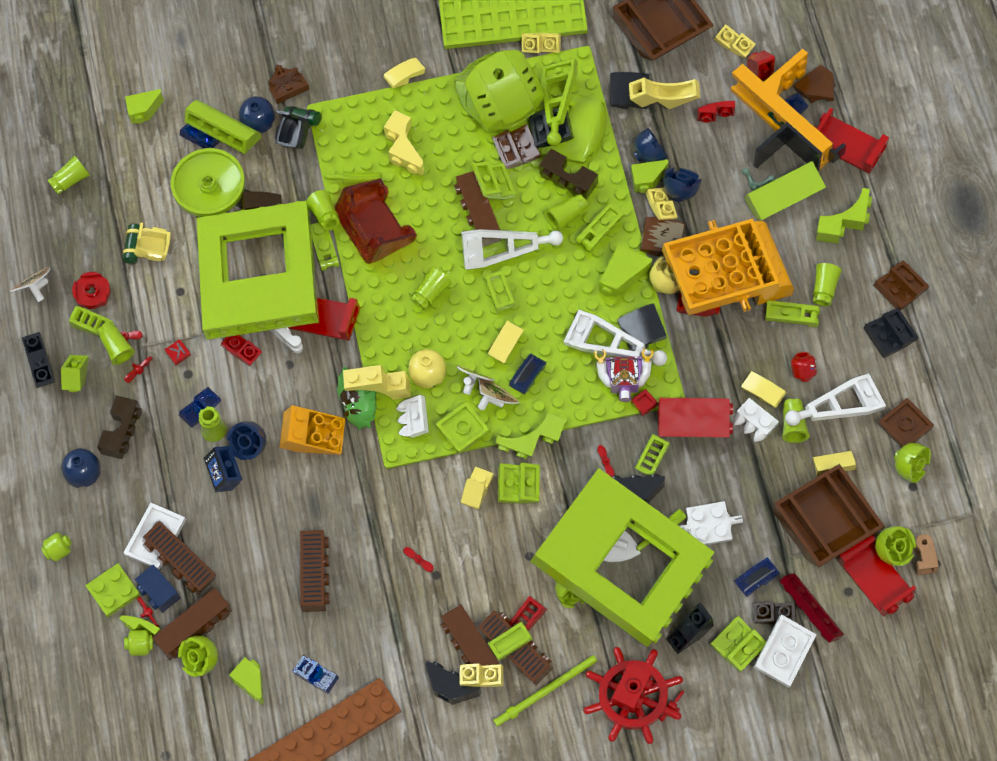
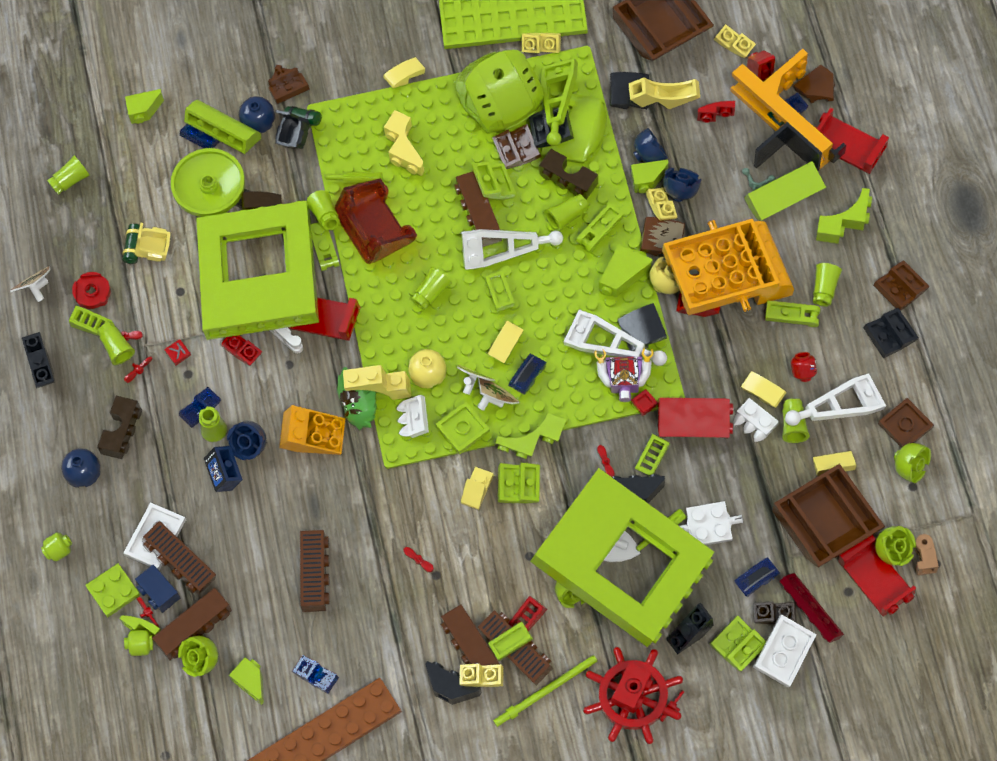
(74, 372): lime slope -> none

